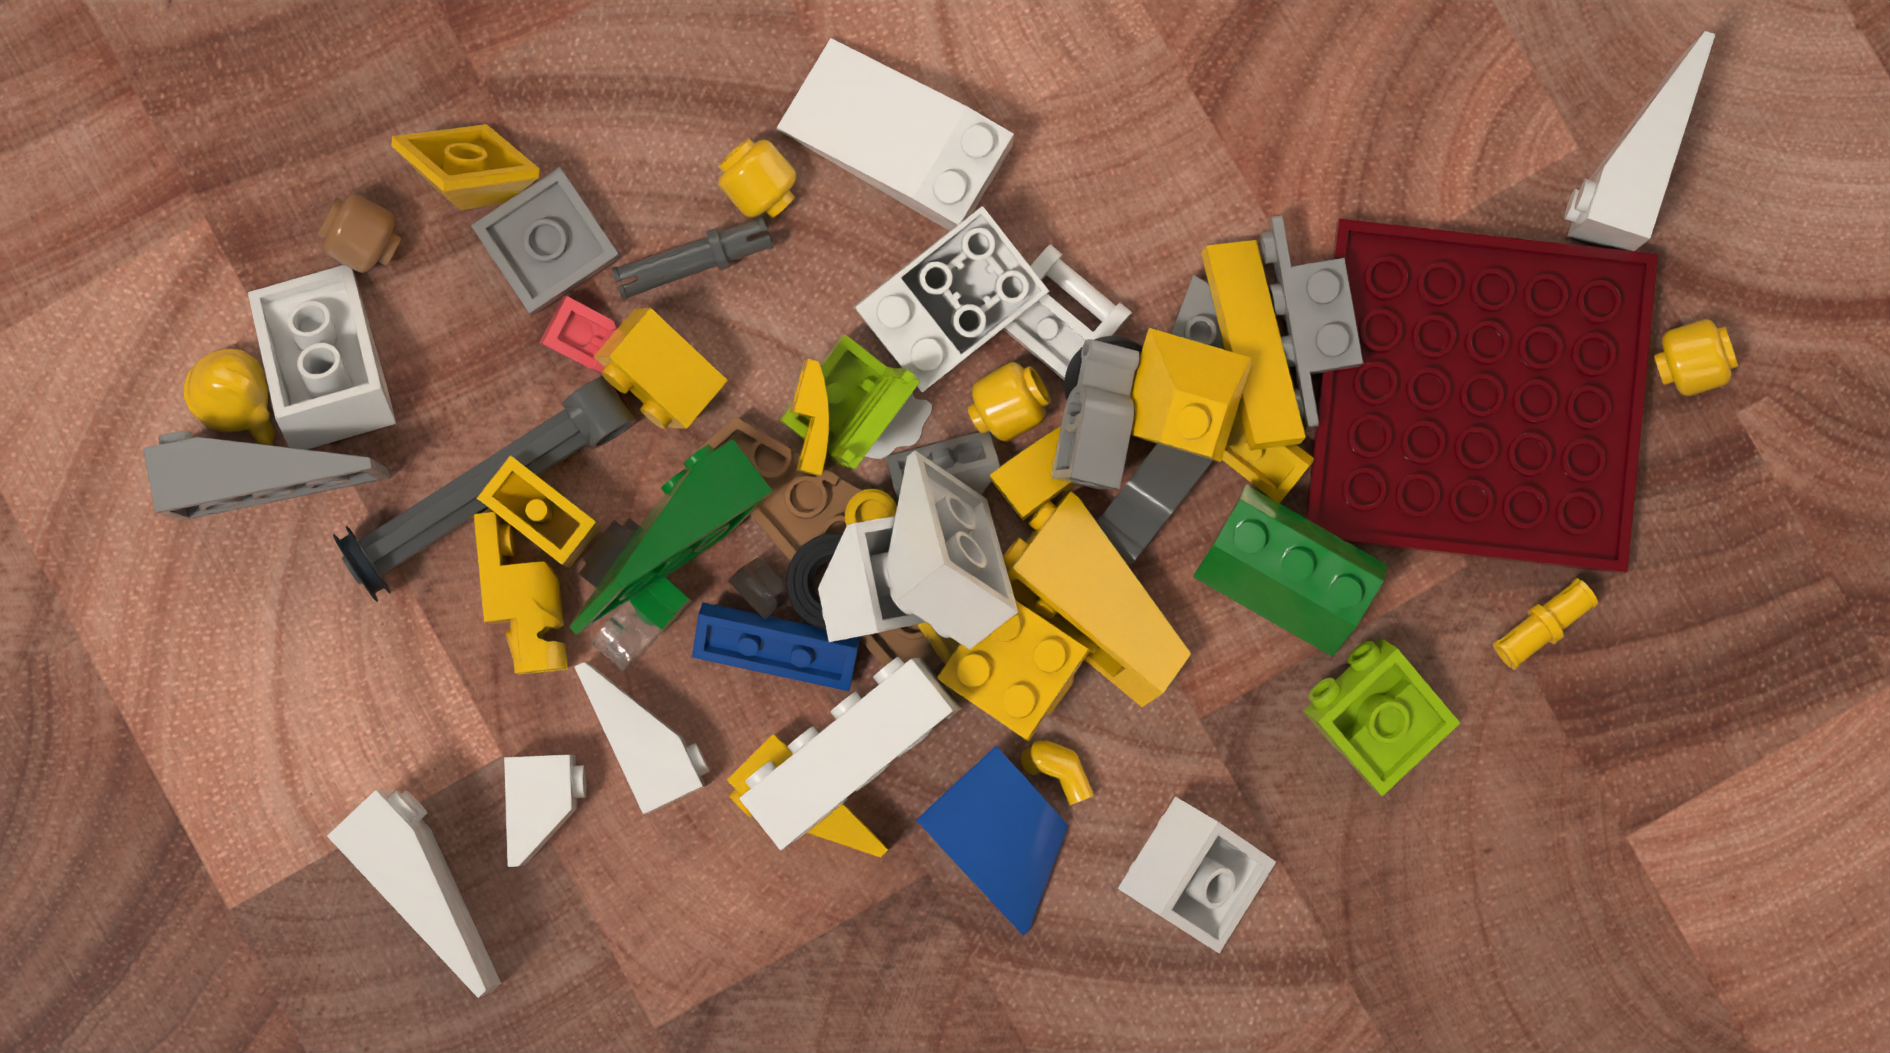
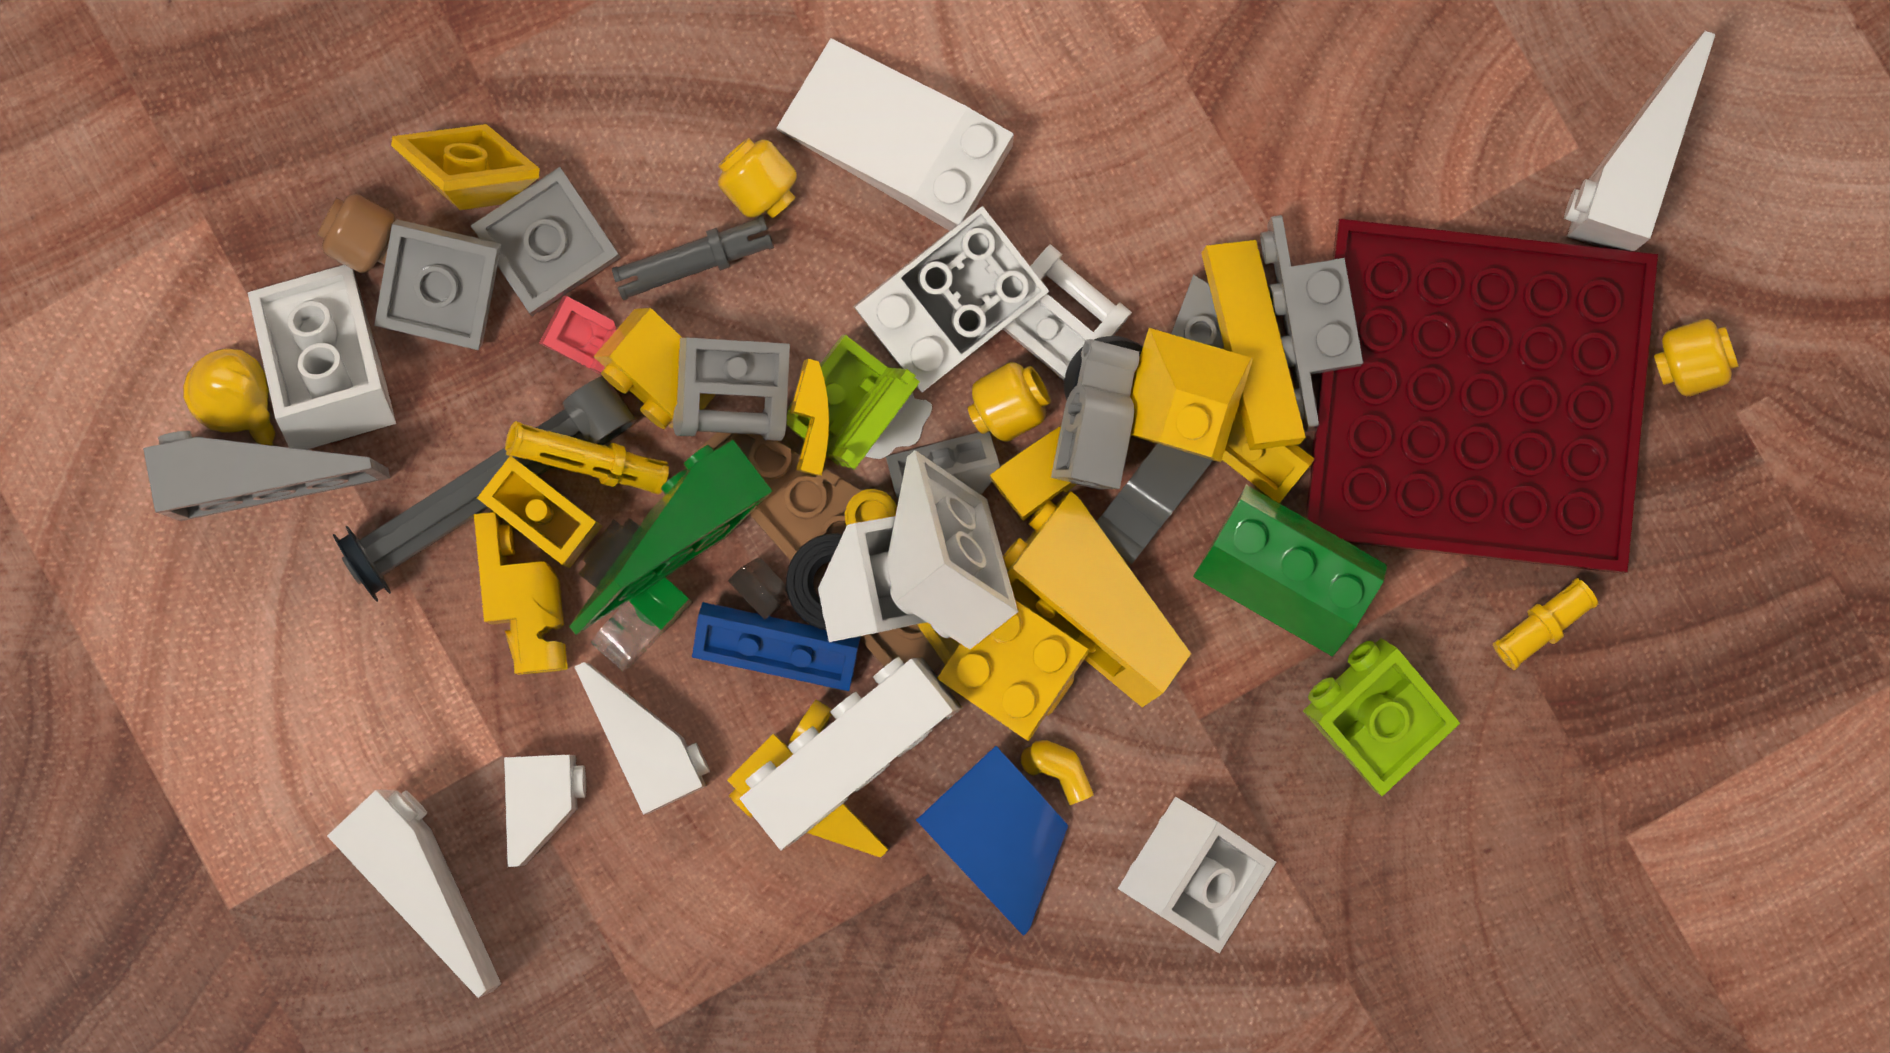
(437, 284): none -> light grey plate
(608, 463): none -> yellow pin
(732, 369): none -> light grey plate
(816, 716): none -> yellow tile

